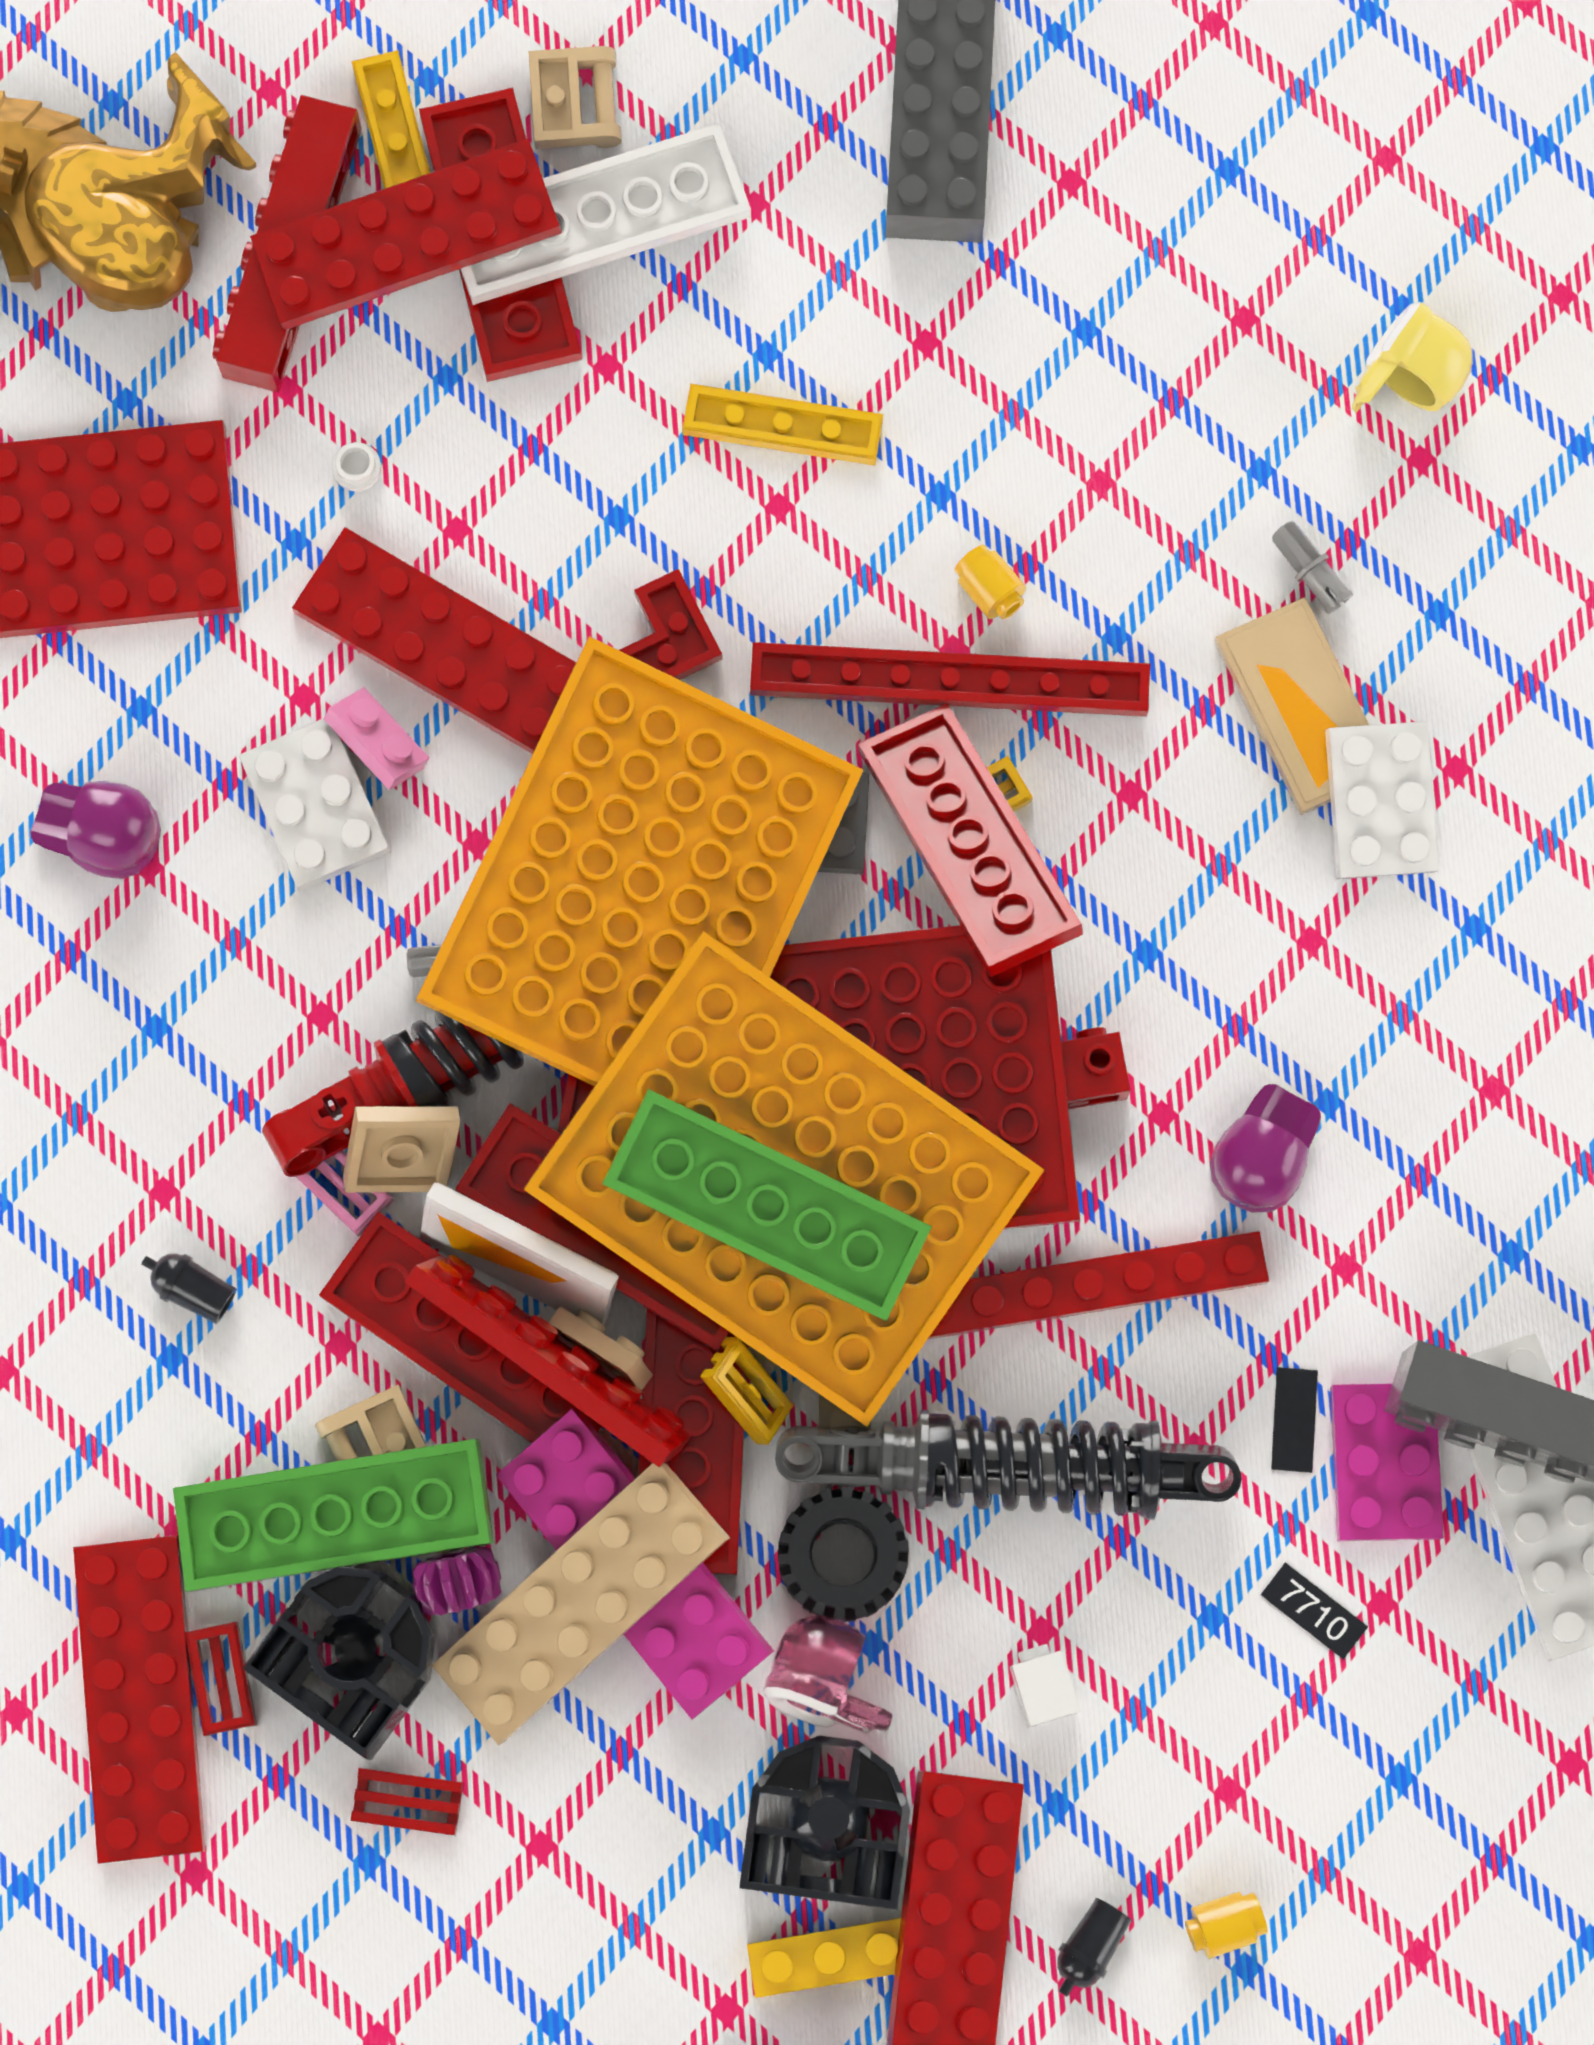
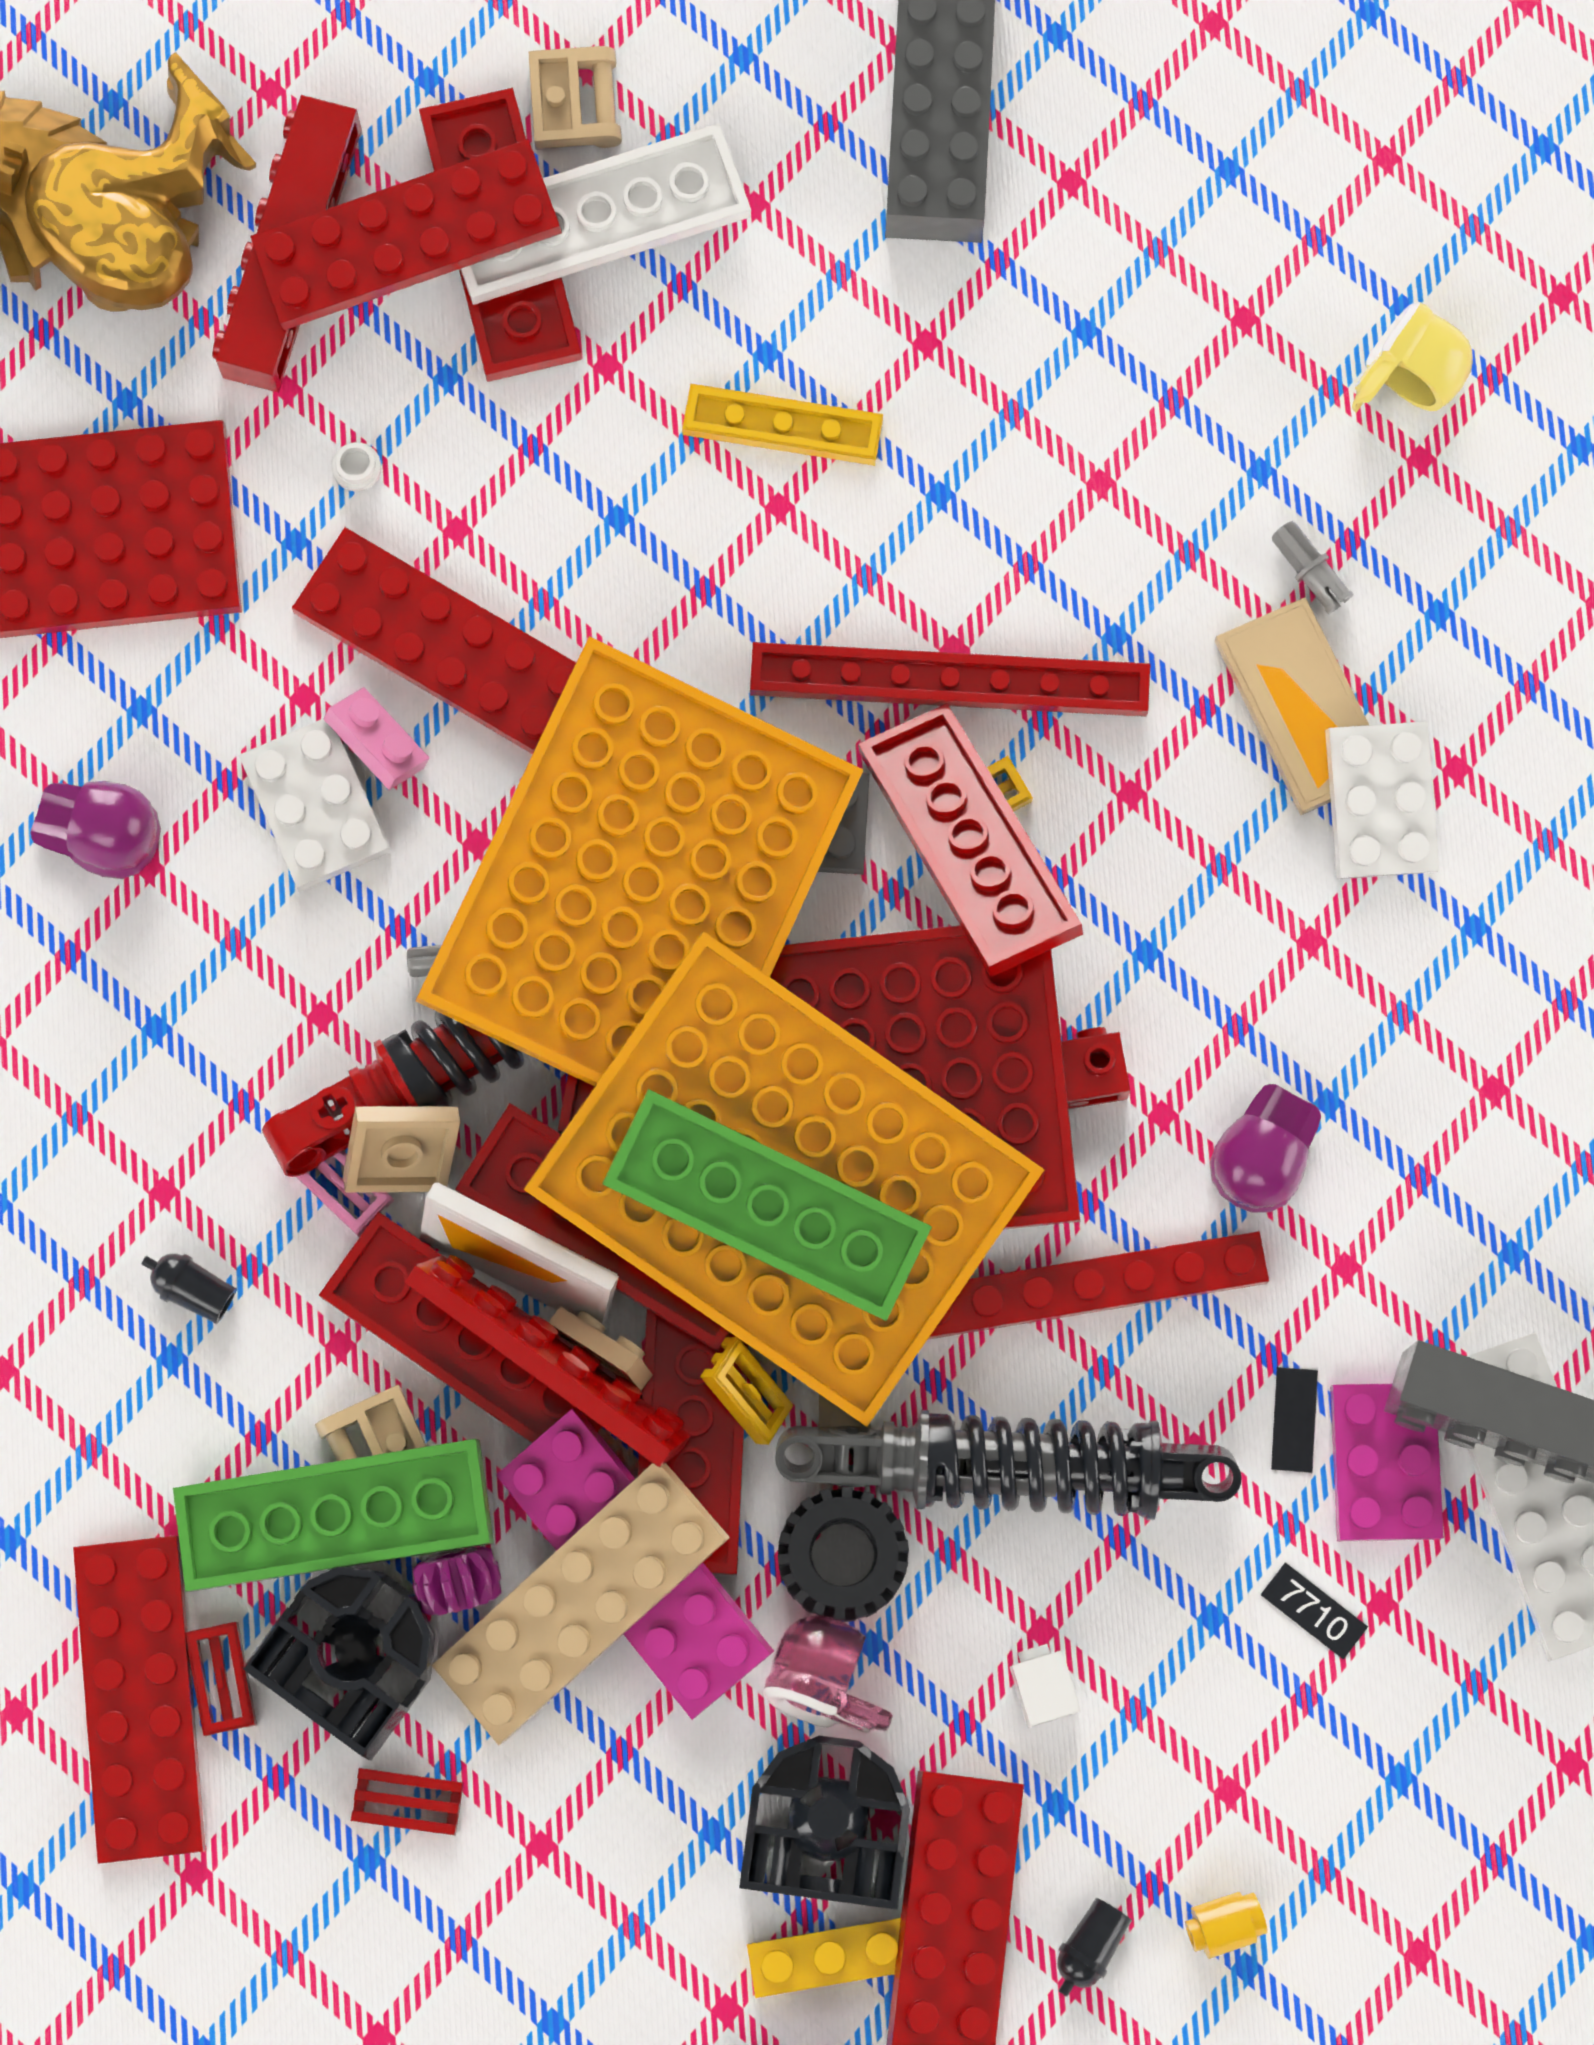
(390, 118): yellow tile -> none
(680, 636): red plate -> none
(990, 583): yellow brick -> none

